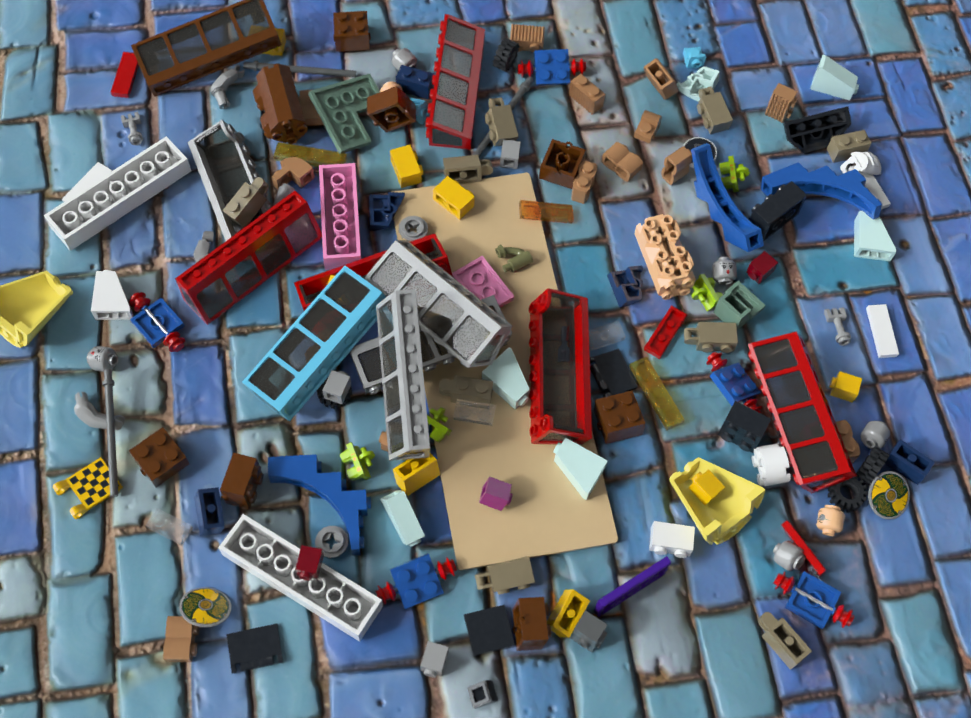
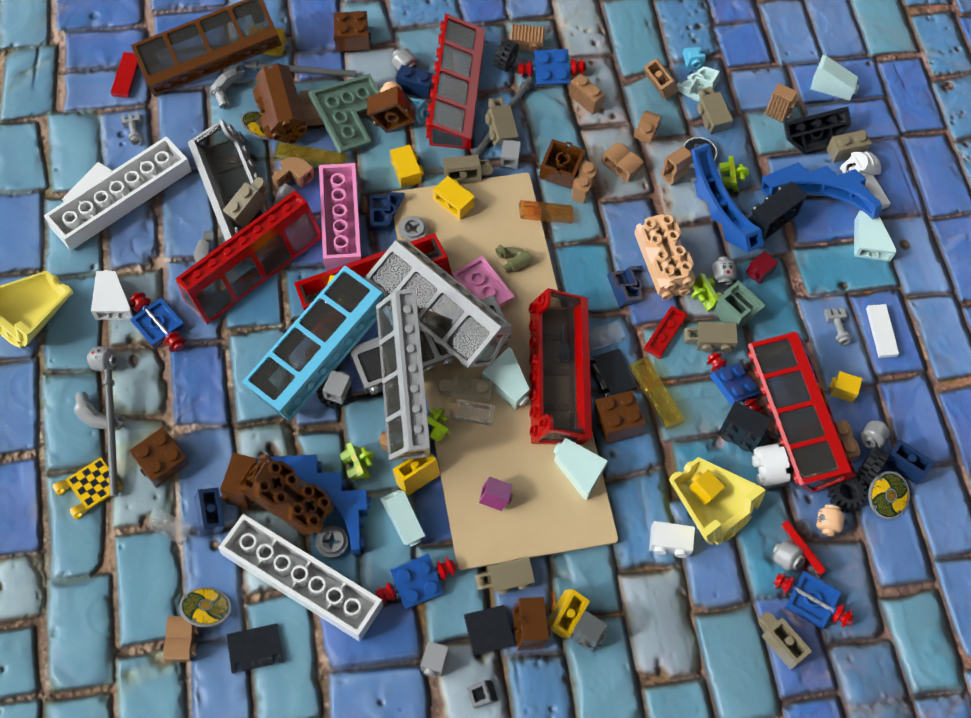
(252, 124): none -> shield
(286, 495): none -> reddish brown brick
(309, 562): dark red brick -> none
(632, 587): dark purple tile -> none

